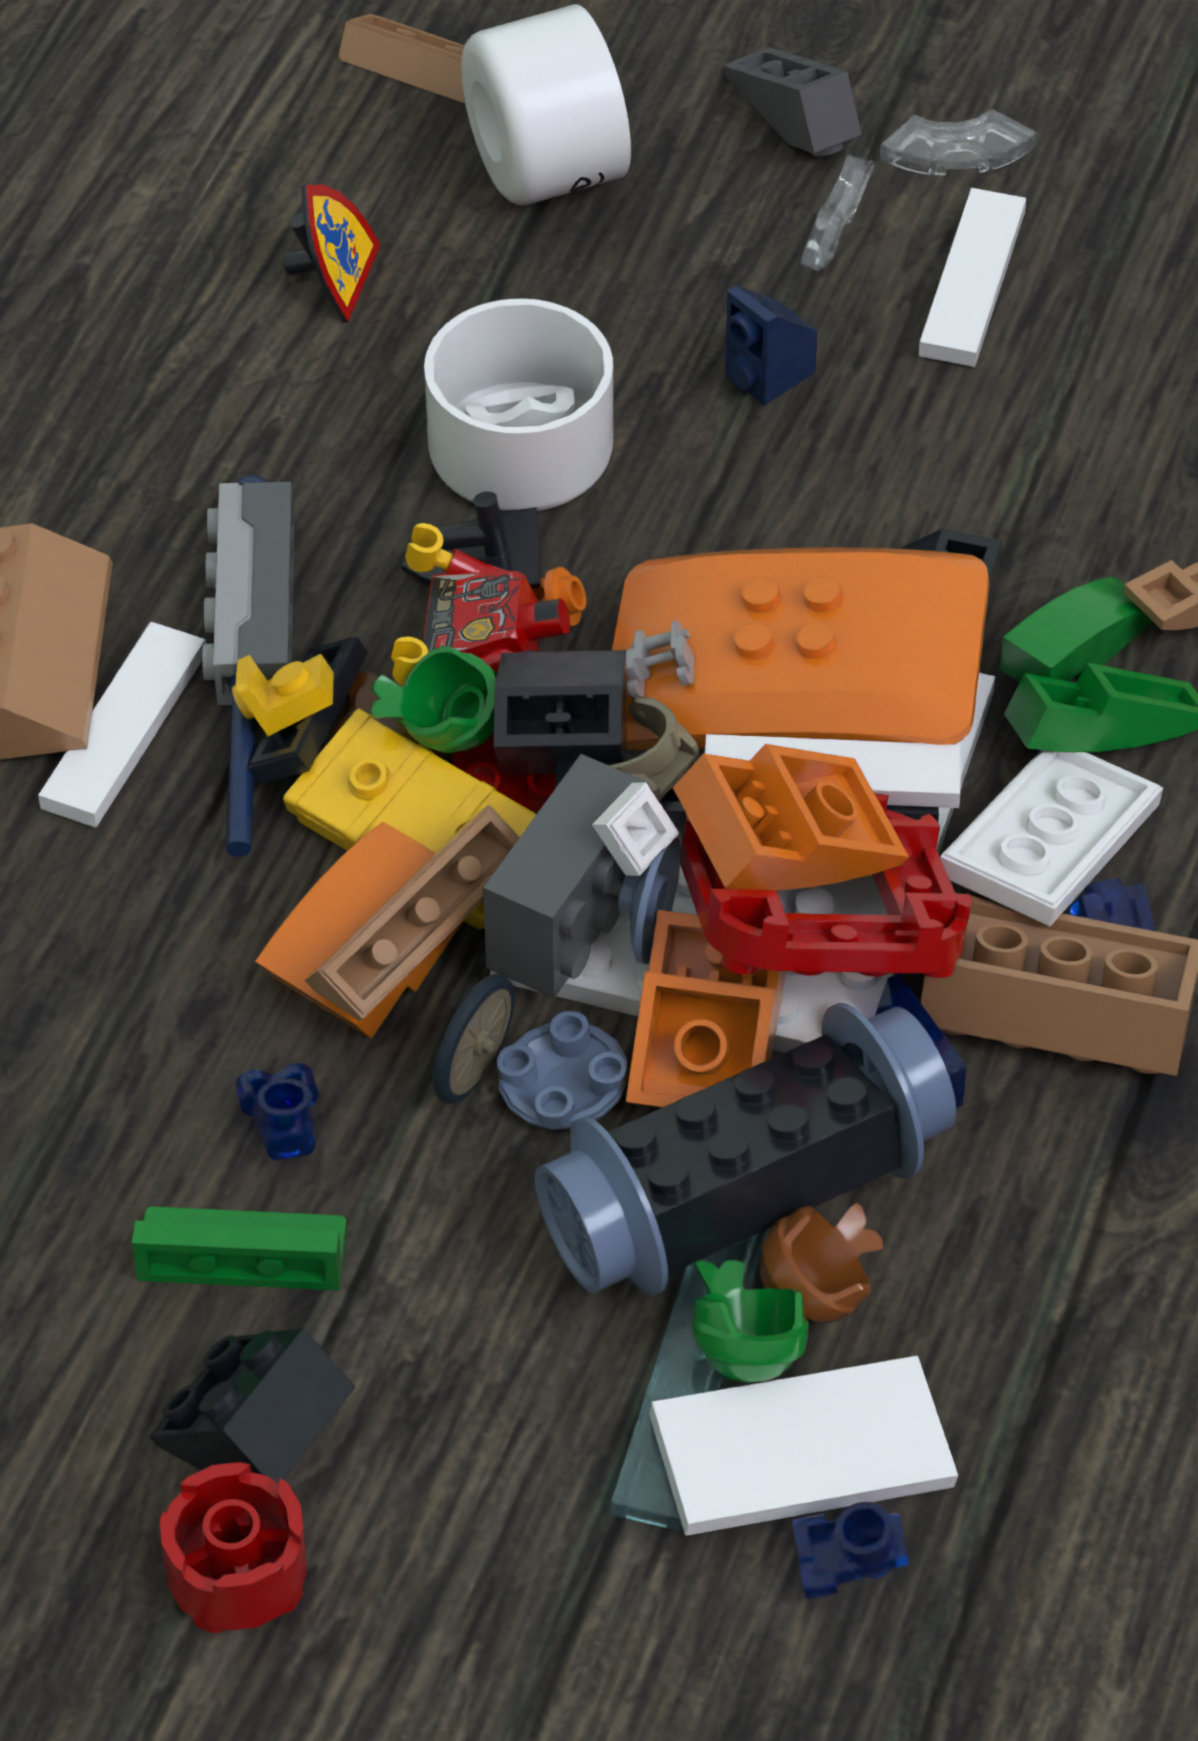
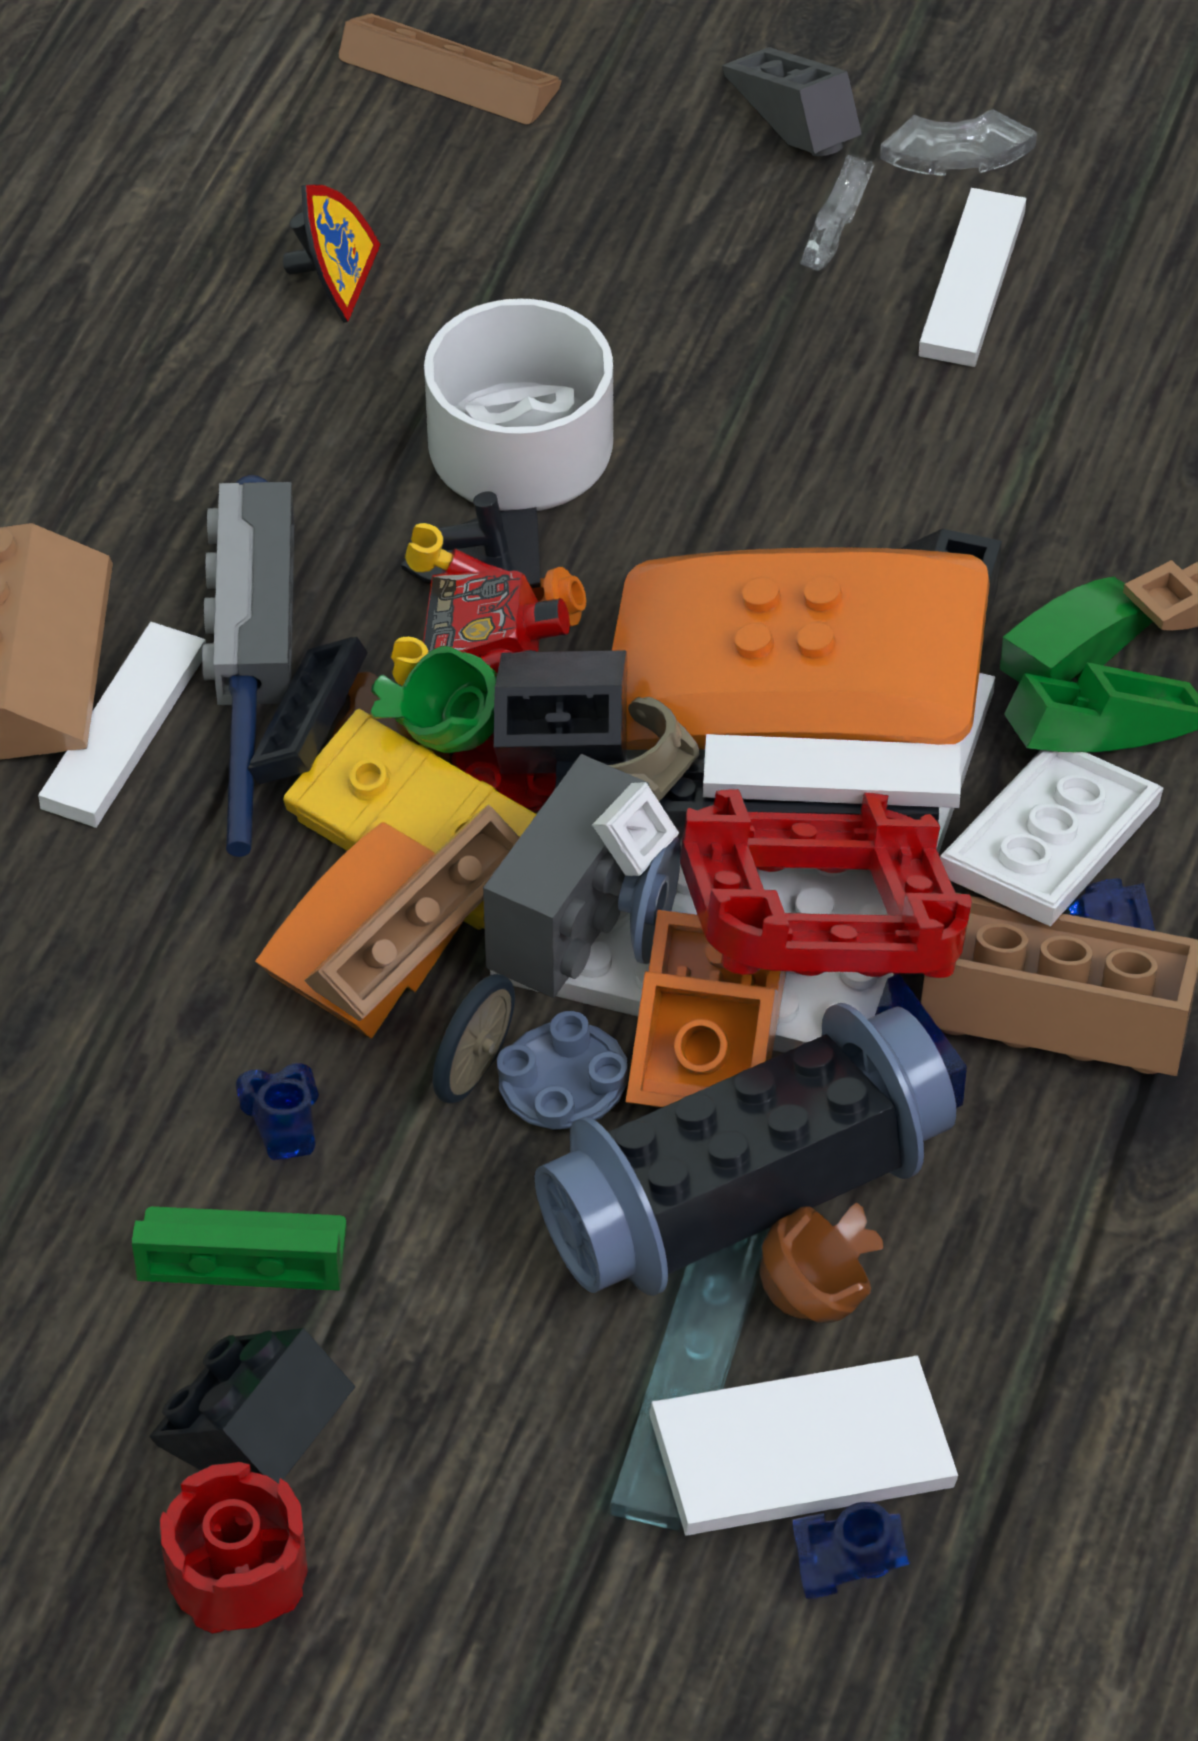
(288, 696): yellow bracket -> none
(546, 105): white piece -> none
(639, 659): light grey piece -> none
(749, 1331): green hat -> none
(766, 345): dark blue slope -> none
(788, 819): orange slope -> none

